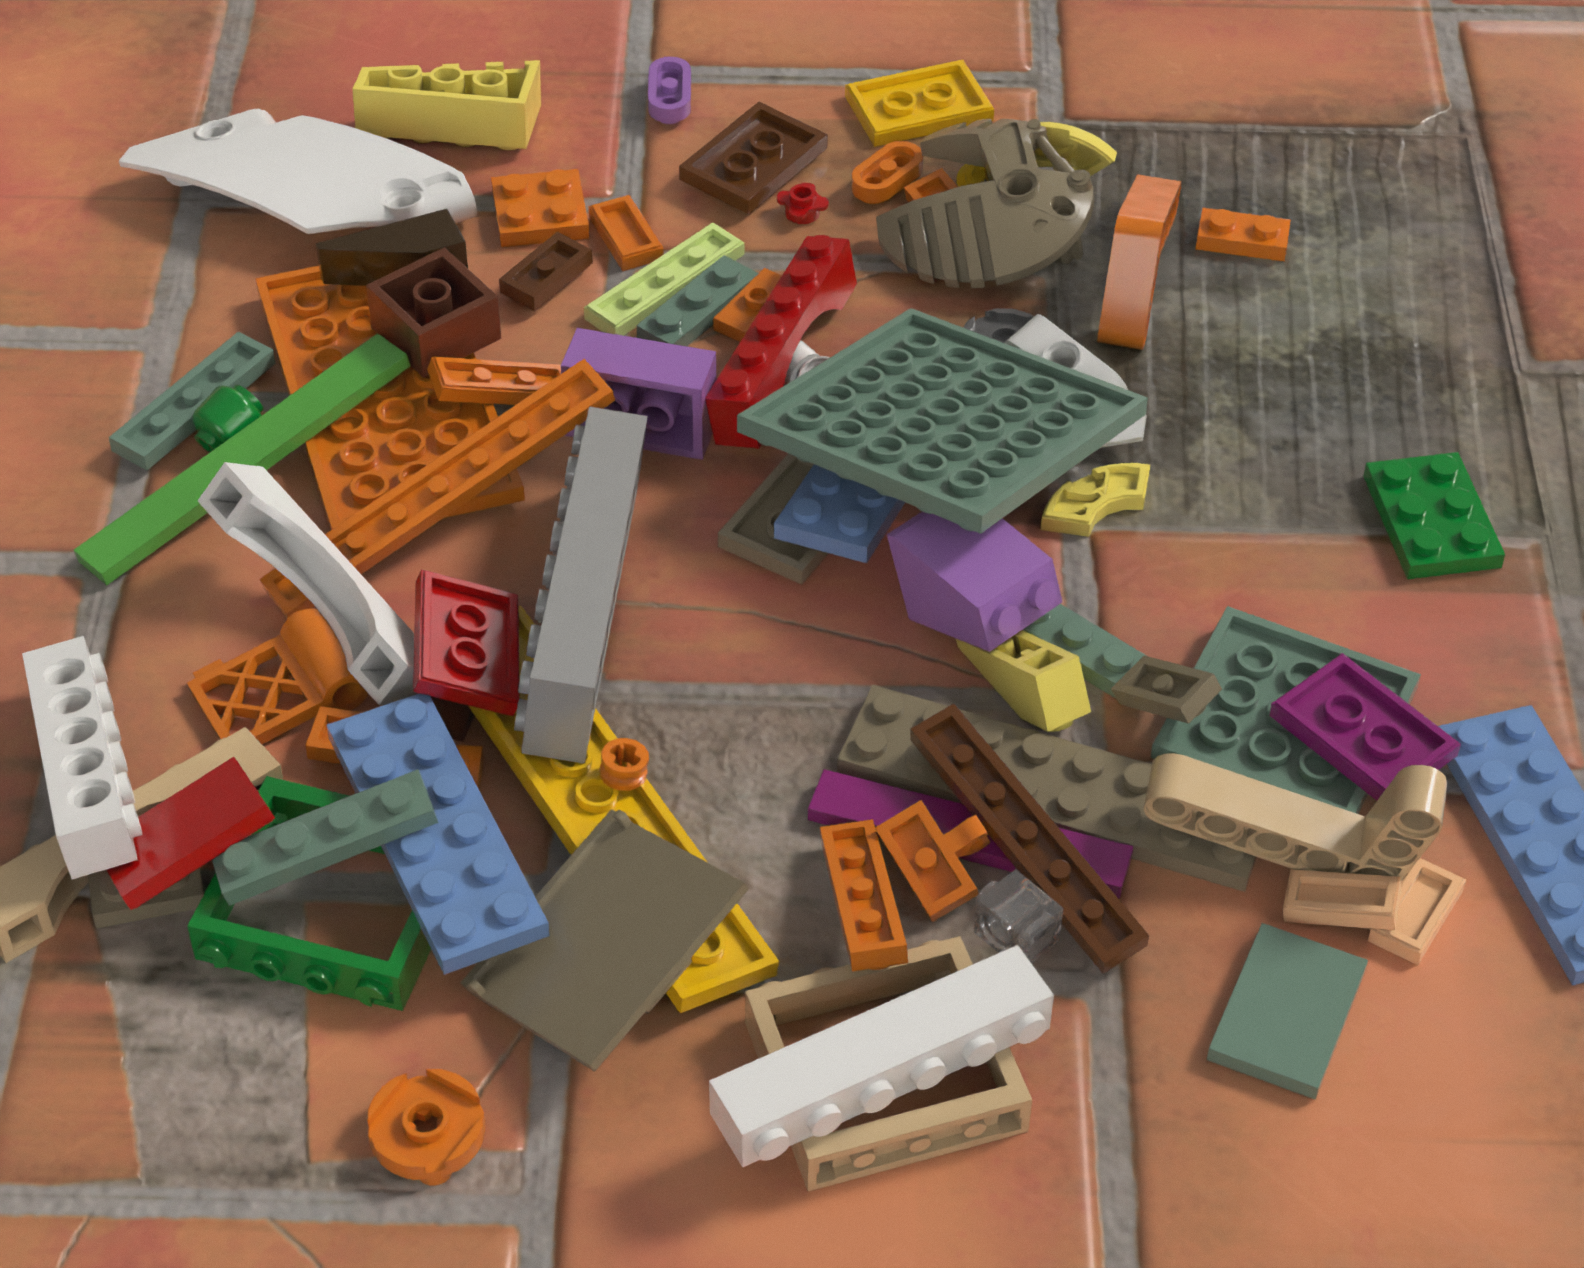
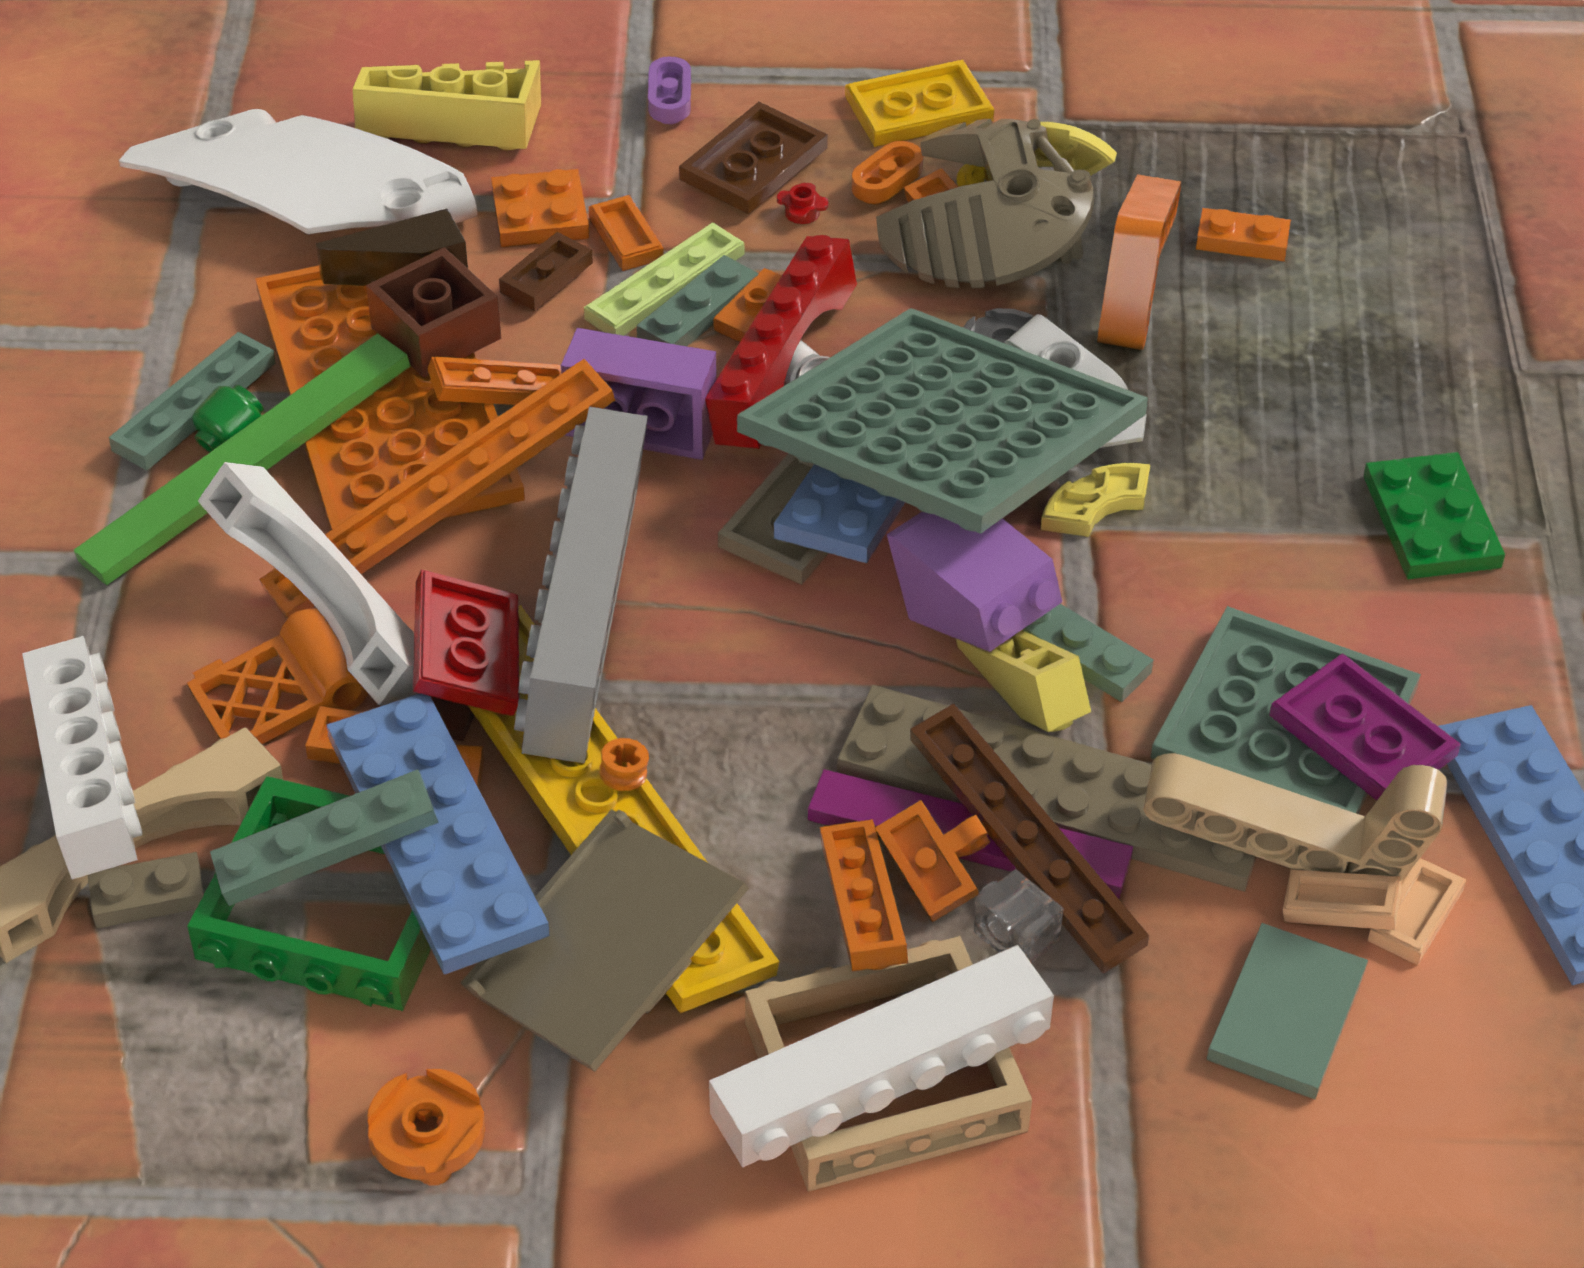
(190, 831): red tile -> none
(1166, 689): dark tan plate -> none

